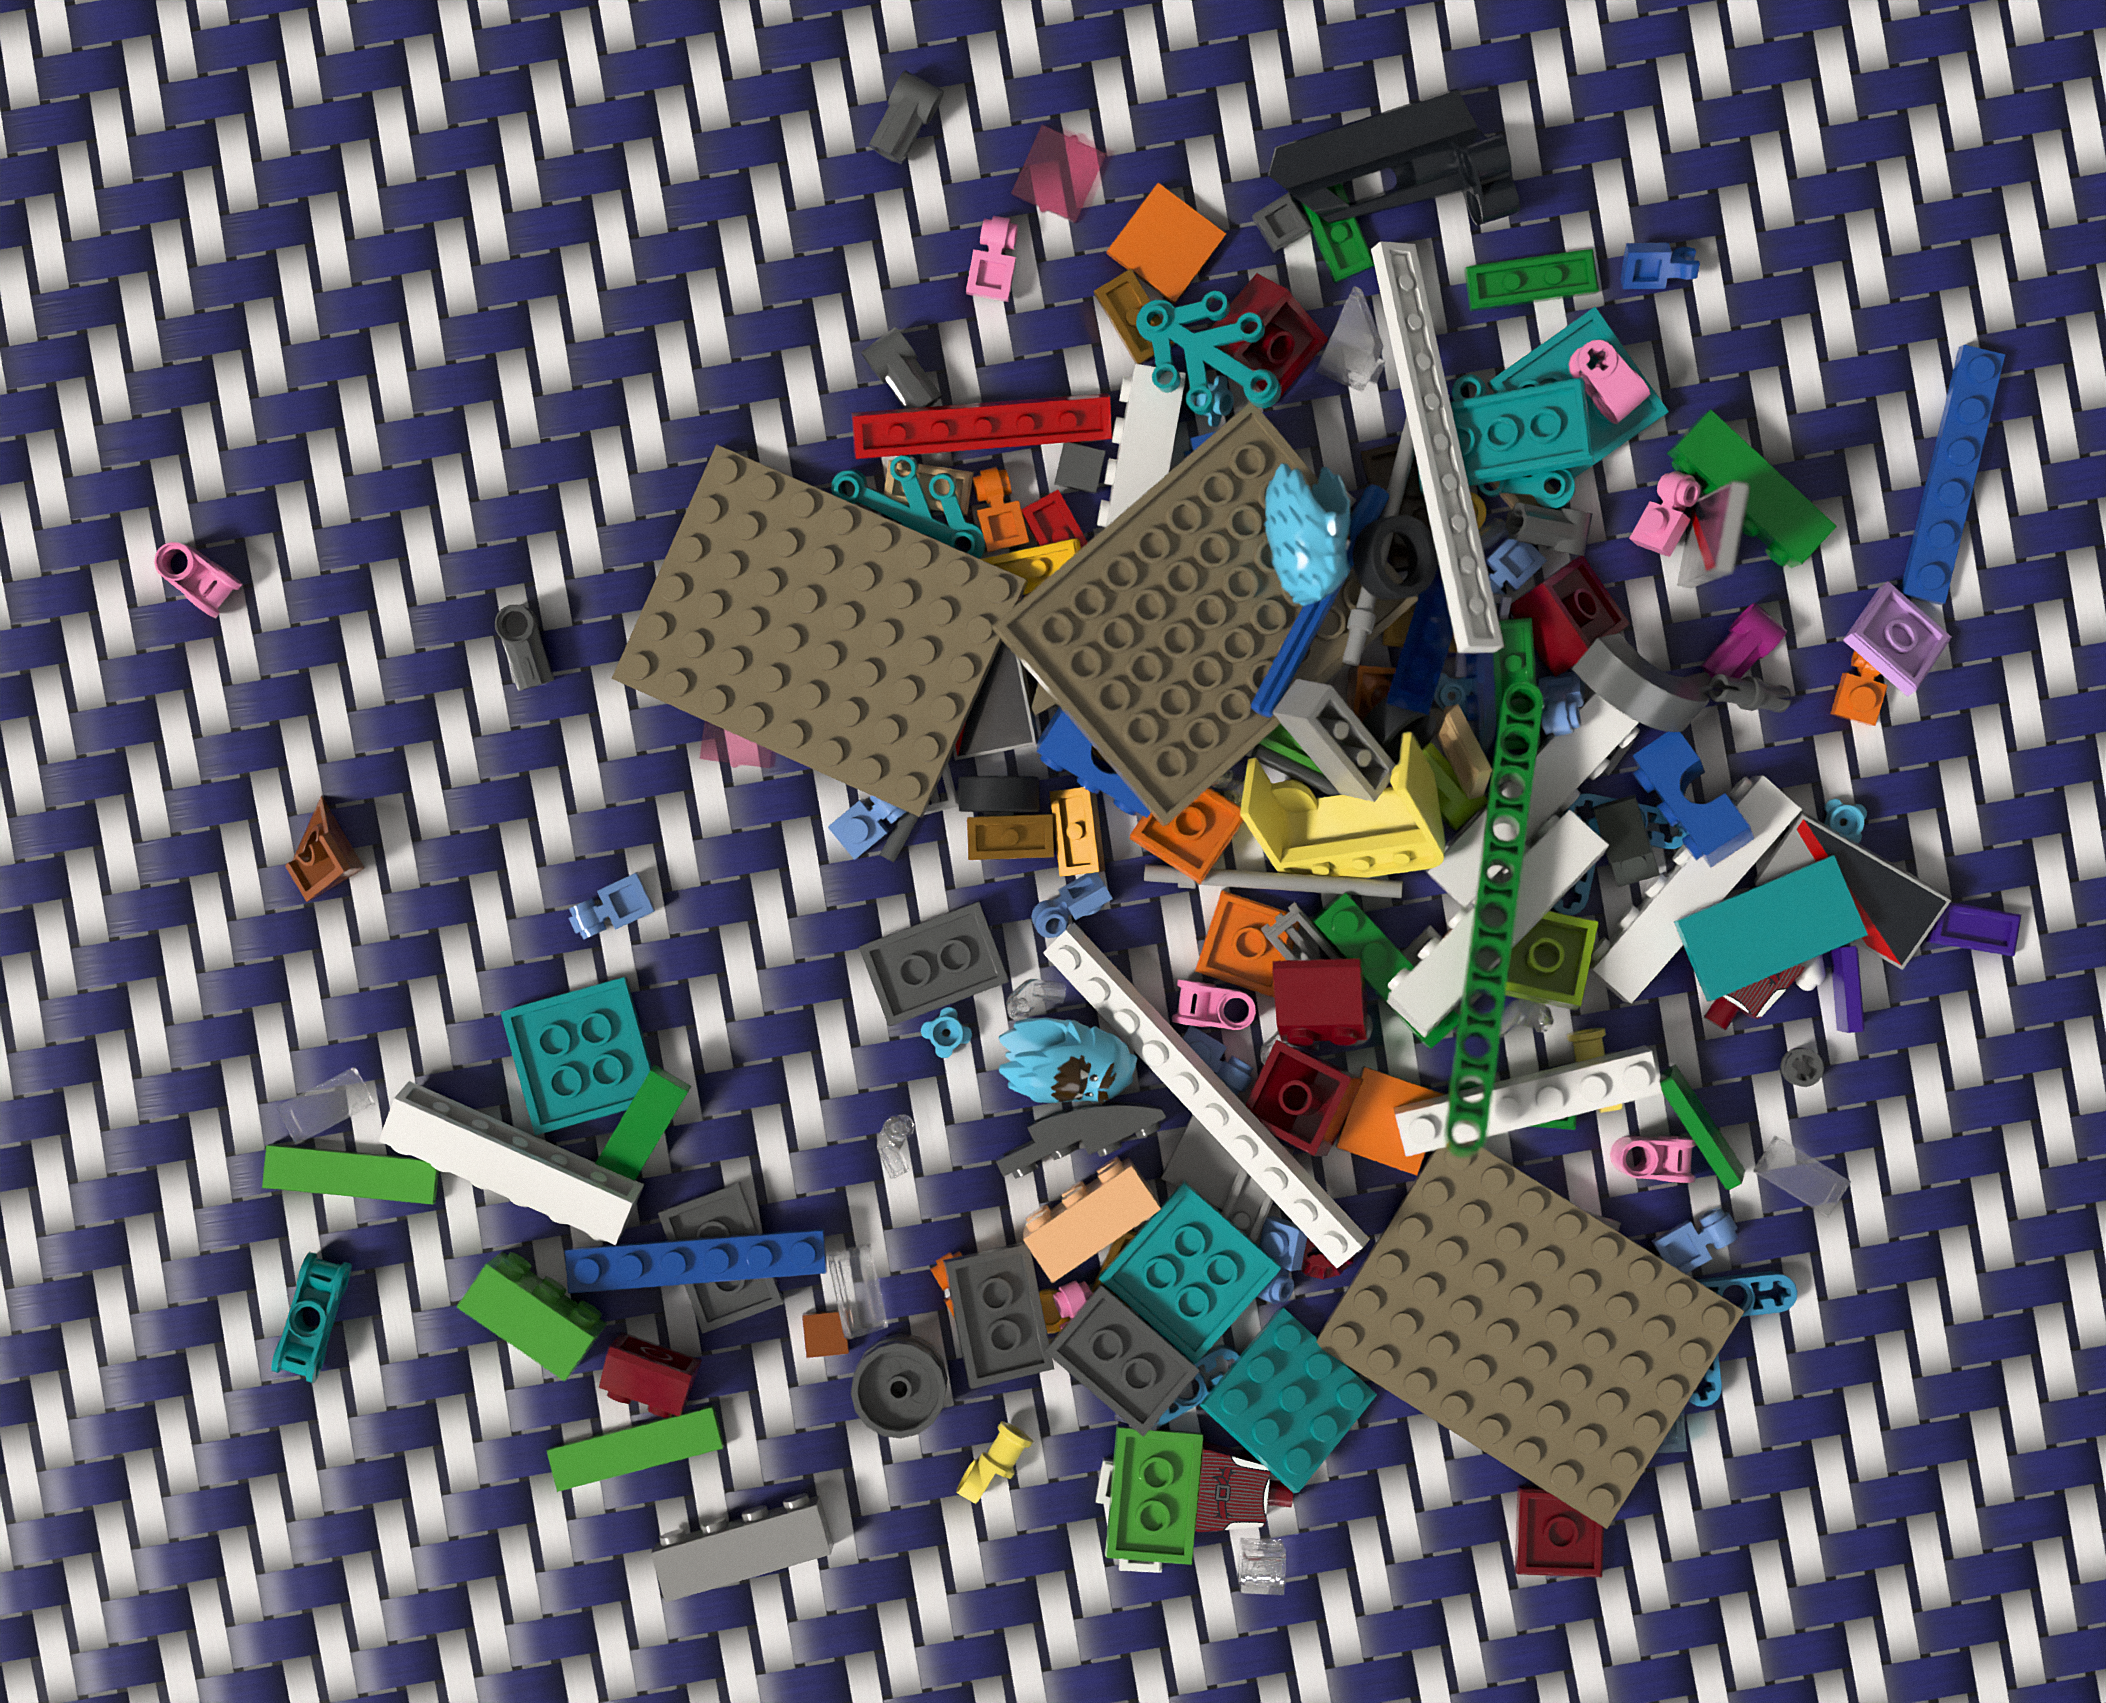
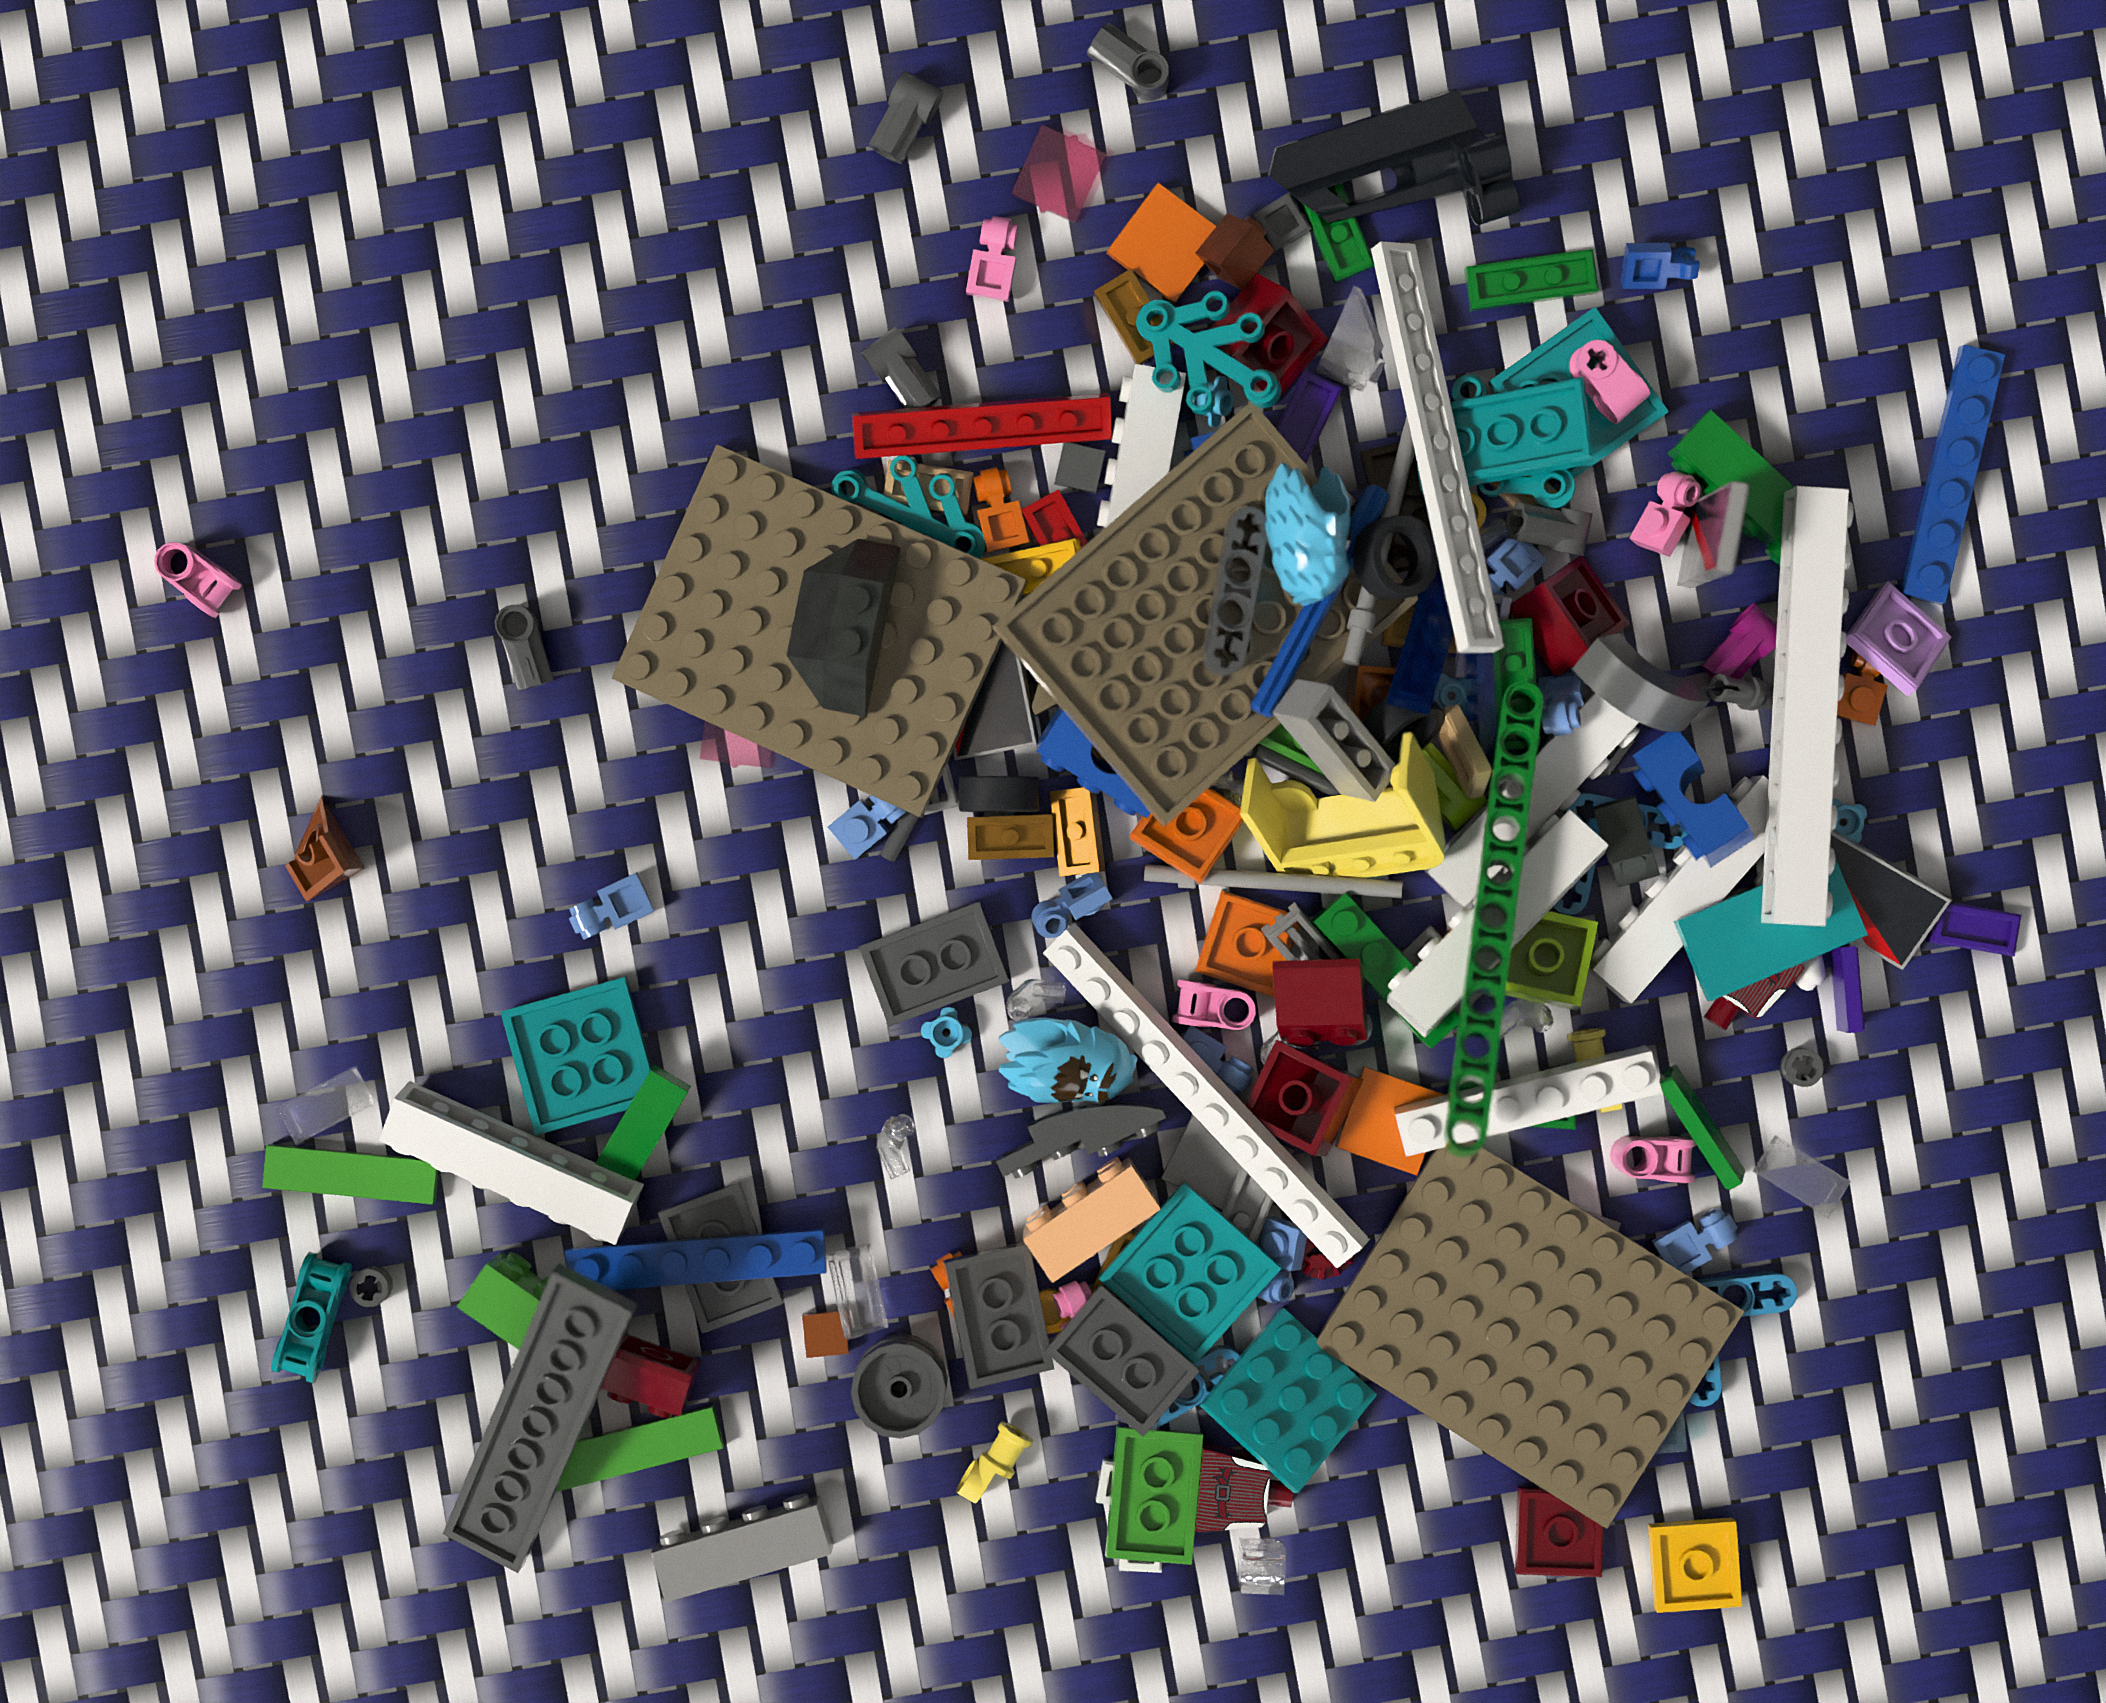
(378, 1297): none -> dark grey bush
(539, 1417): none -> dark grey plate
(843, 623): none -> pearl dark grey wedge
(1127, 60): none -> dark grey piece
(1235, 250): none -> copper brick
(1240, 592): none -> dark grey beam
(1307, 412): none -> dark purple tile
(1694, 1565): none -> yellow plate
(1806, 706): none -> white brick

